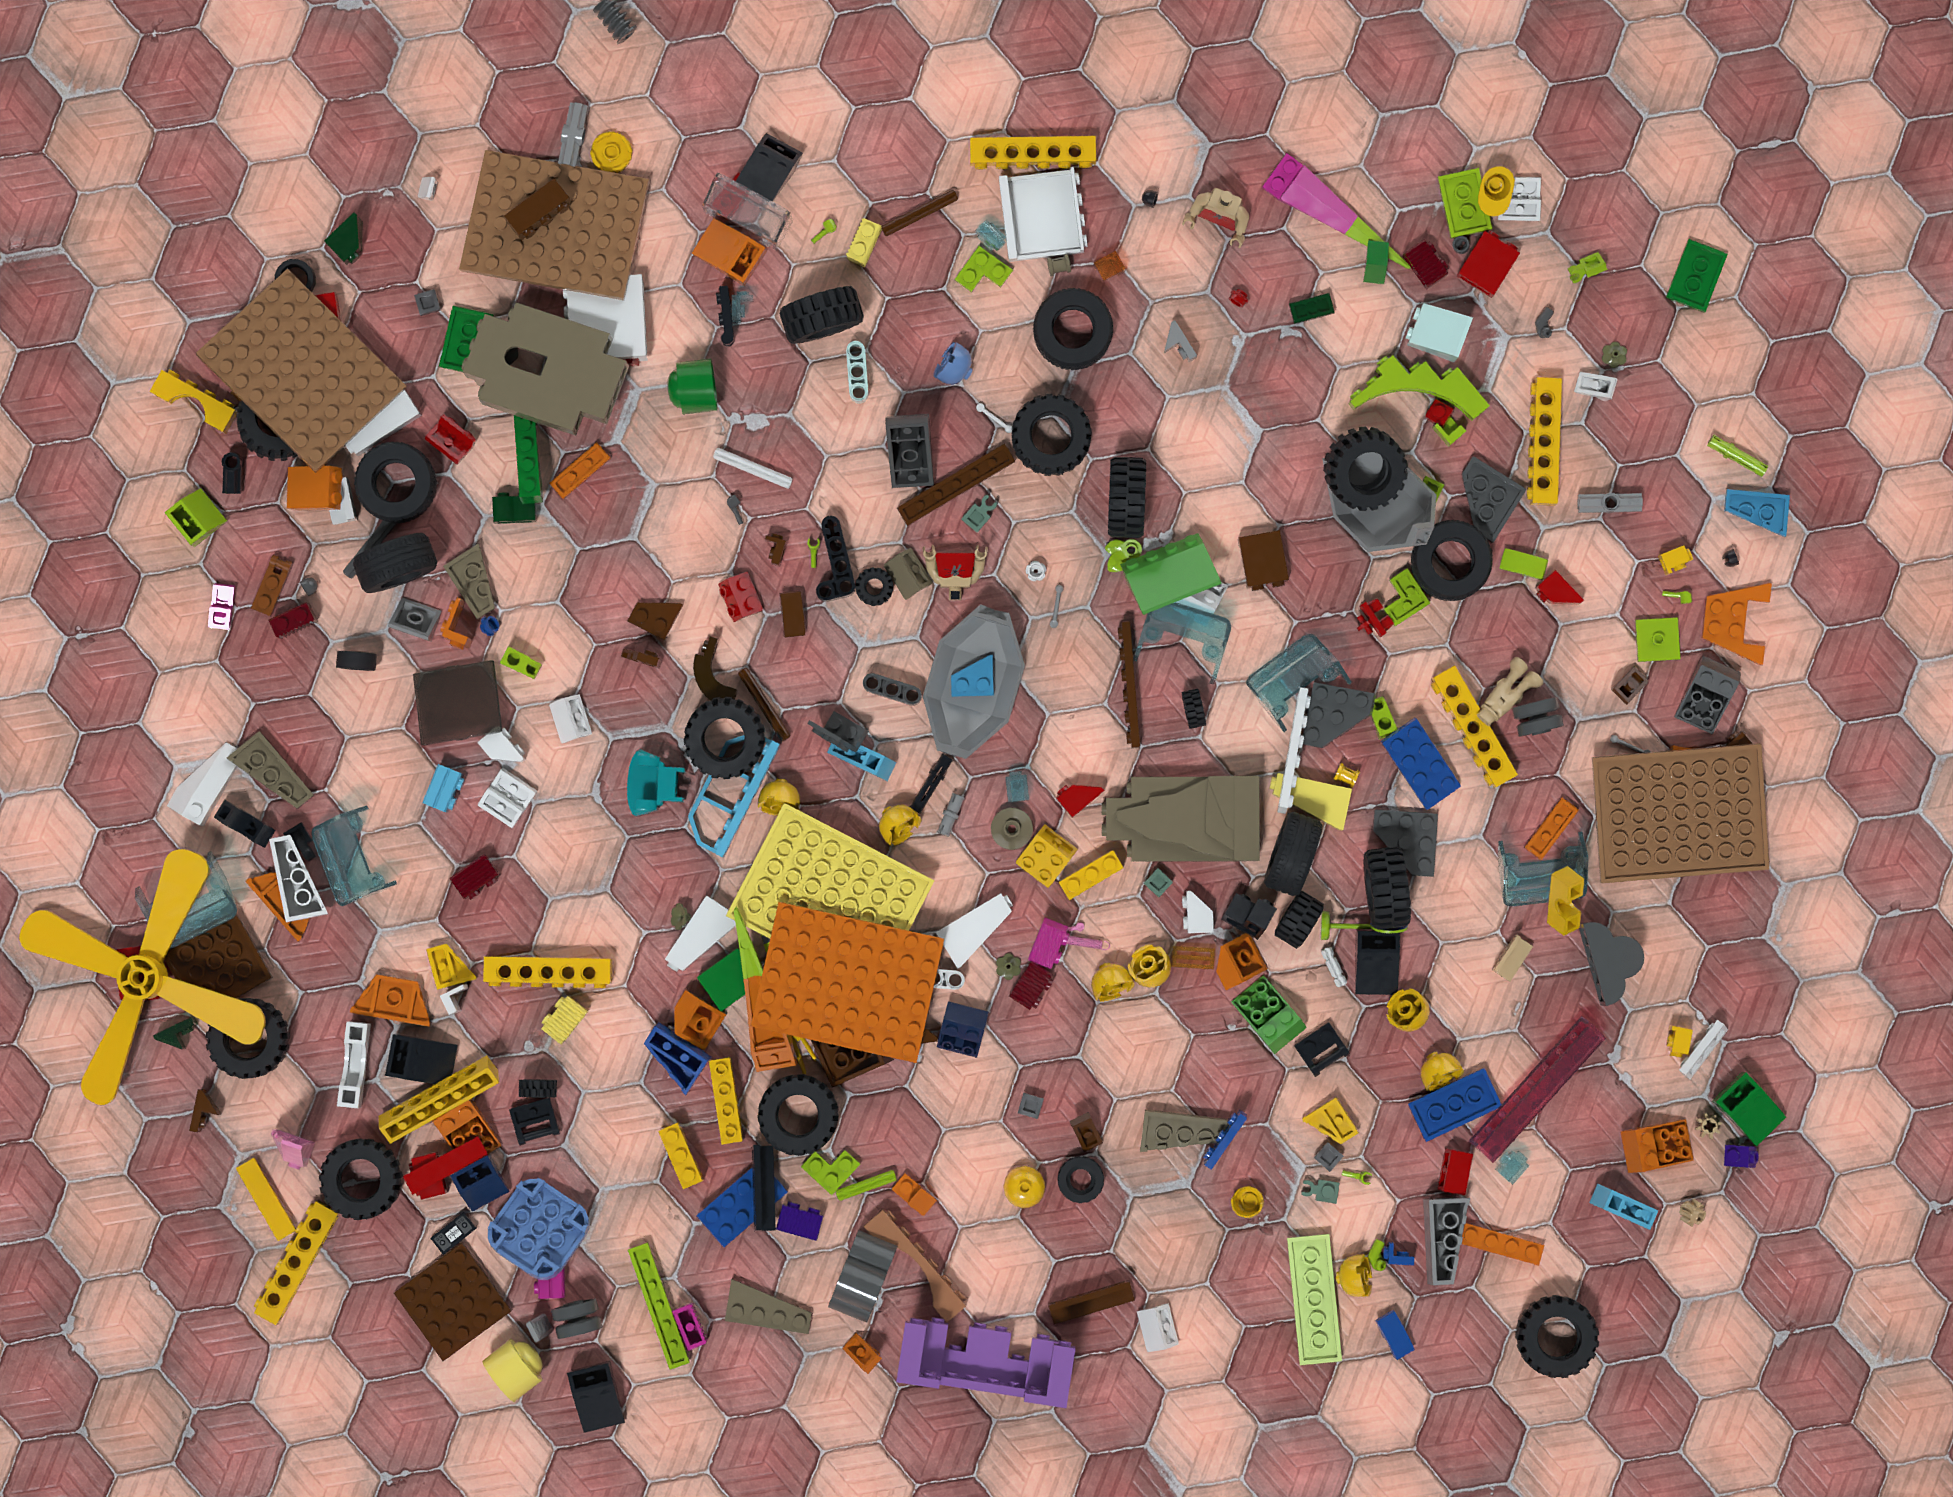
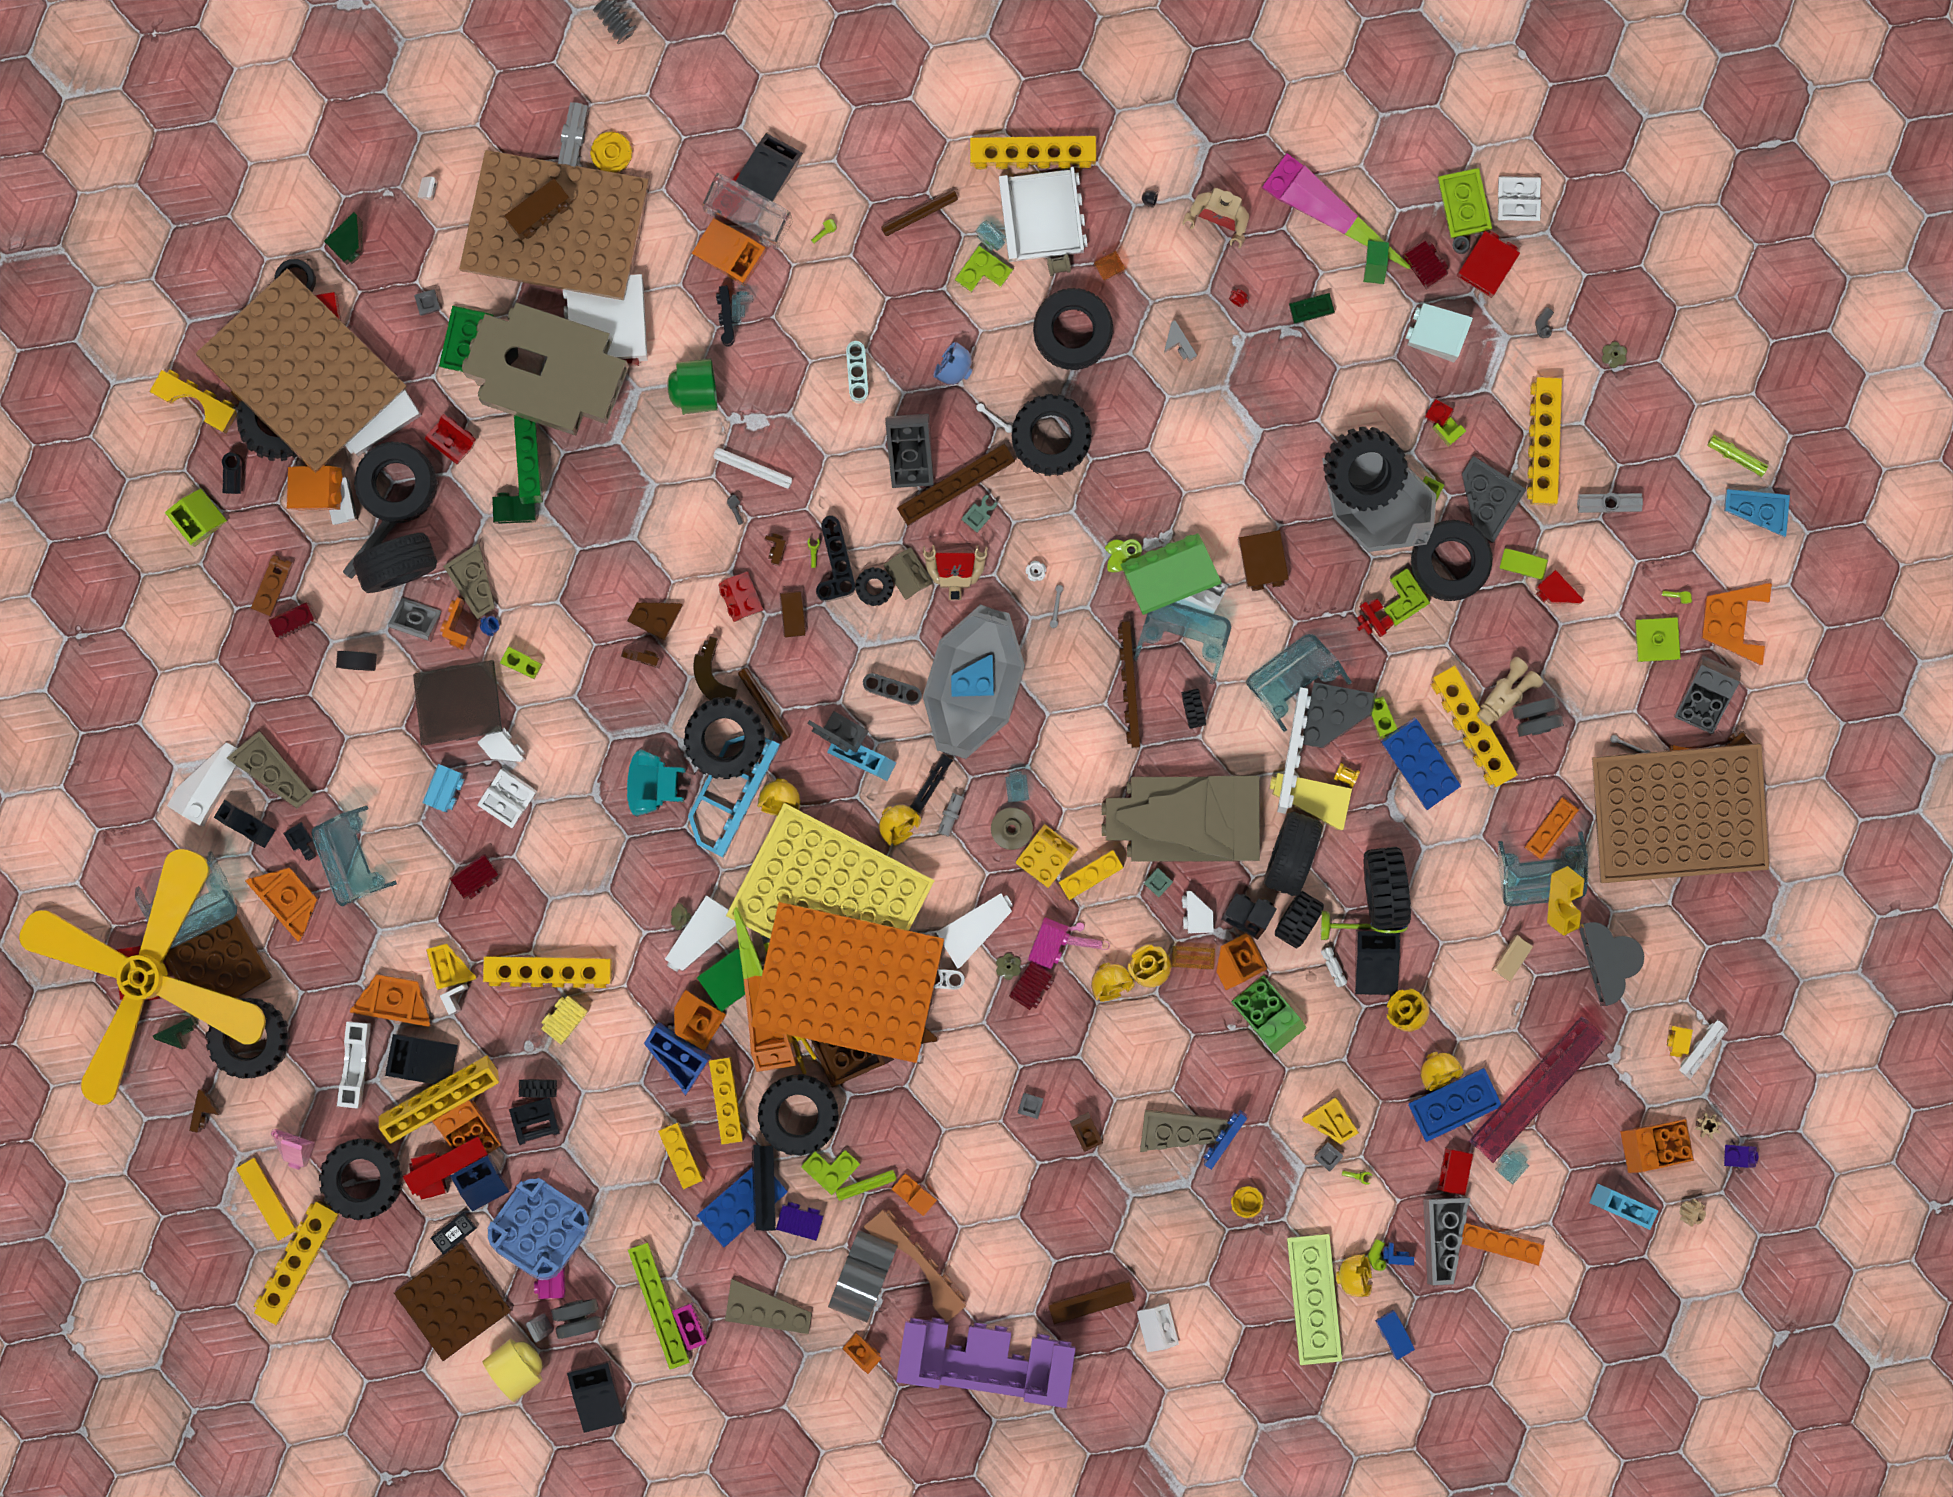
(222, 606): slope -> none
(296, 887): white wedge -> none
(309, 585): dark grey hinge -> none
(570, 718): white panel -> none
(580, 470): orange tile -> none
(821, 314): black tyre -> none
(864, 242): light yellow brick -> none
(962, 1029): dark blue slope -> none
(1024, 1187): yellow cylinder -> none
(1077, 797): red slope -> none
(1094, 1188): black tyre -> none
(1127, 497): black tyre -> none
(1318, 1043): black plate -> none
(1325, 1190): sand green plate -> none
(1394, 378): lime arch -> none
(1413, 834): dark grey plate -> none
(1496, 191): yellow piece -> none
(1528, 1336): black tyre -> none
(1588, 265): lime plate -> none
(1596, 386): white slope -> none
(1630, 685): reddish brown slope -> none
(1675, 559): yellow brick -> none
(1696, 275): green tile -> none
(1733, 561): black hinge -> none
(1749, 1108): green slope -> none

